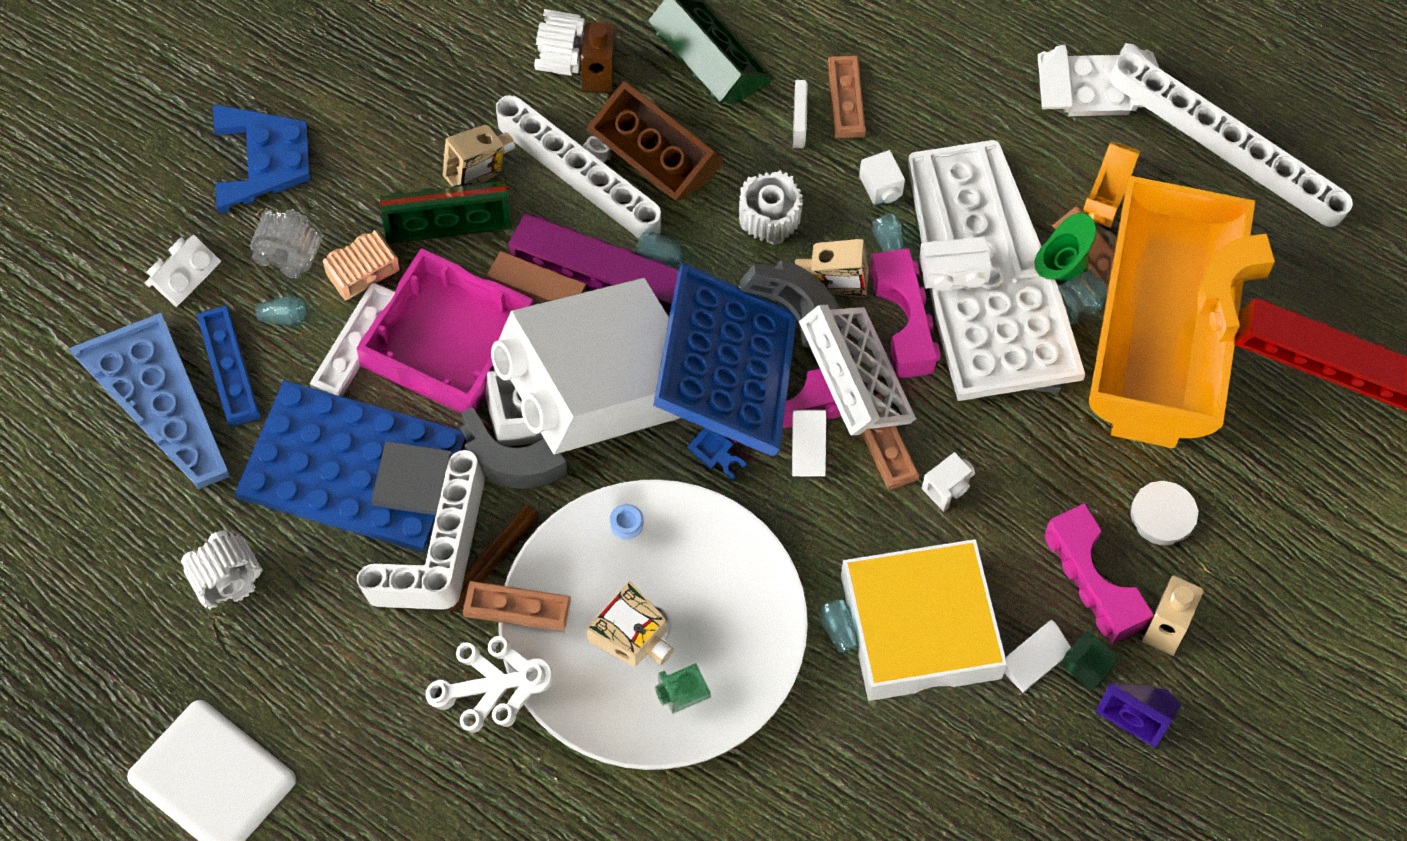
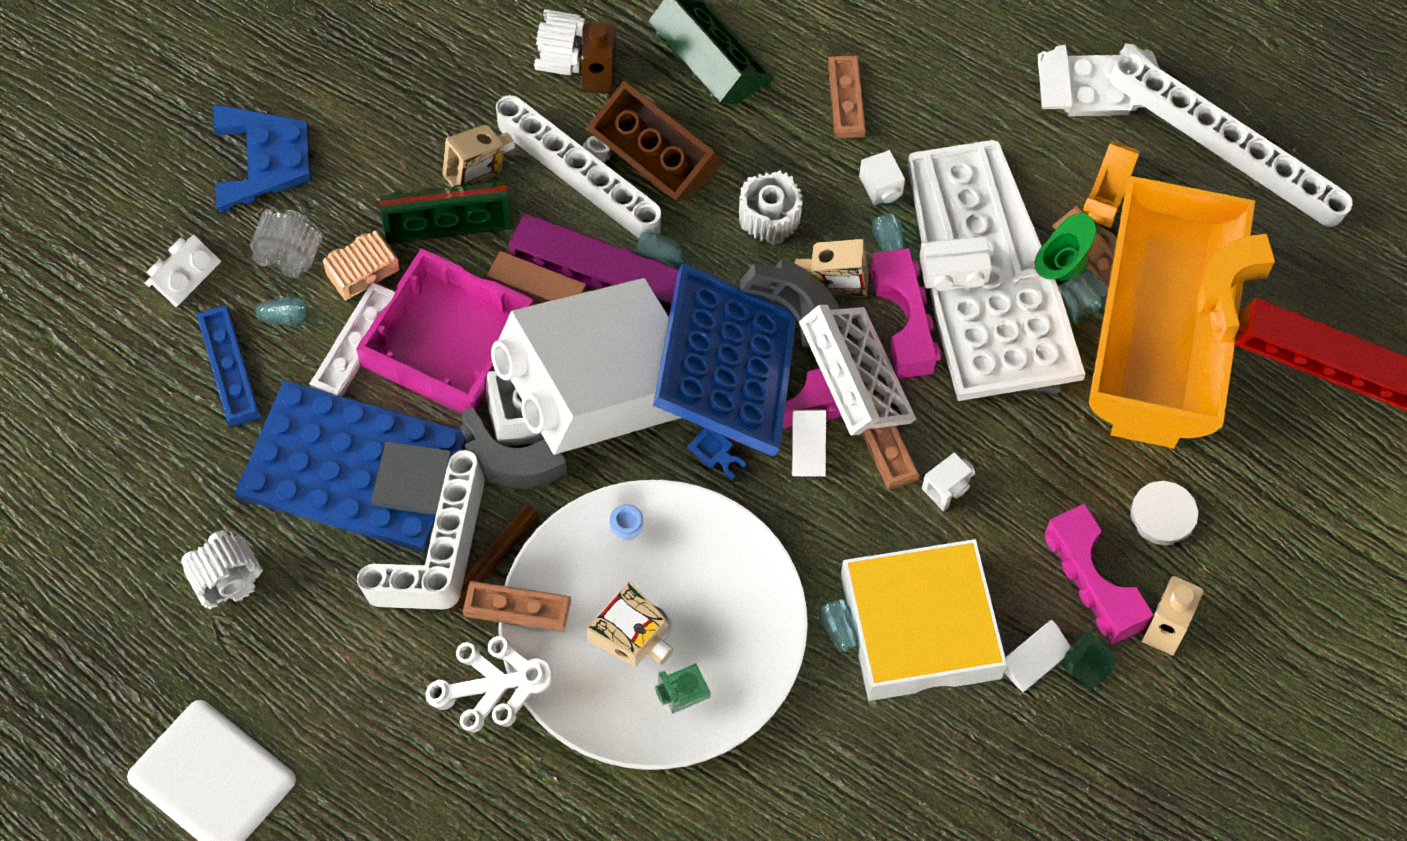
(151, 384): medium blue wing -> none
(800, 114): white tile -> none
(1139, 710): dark purple slope -> none

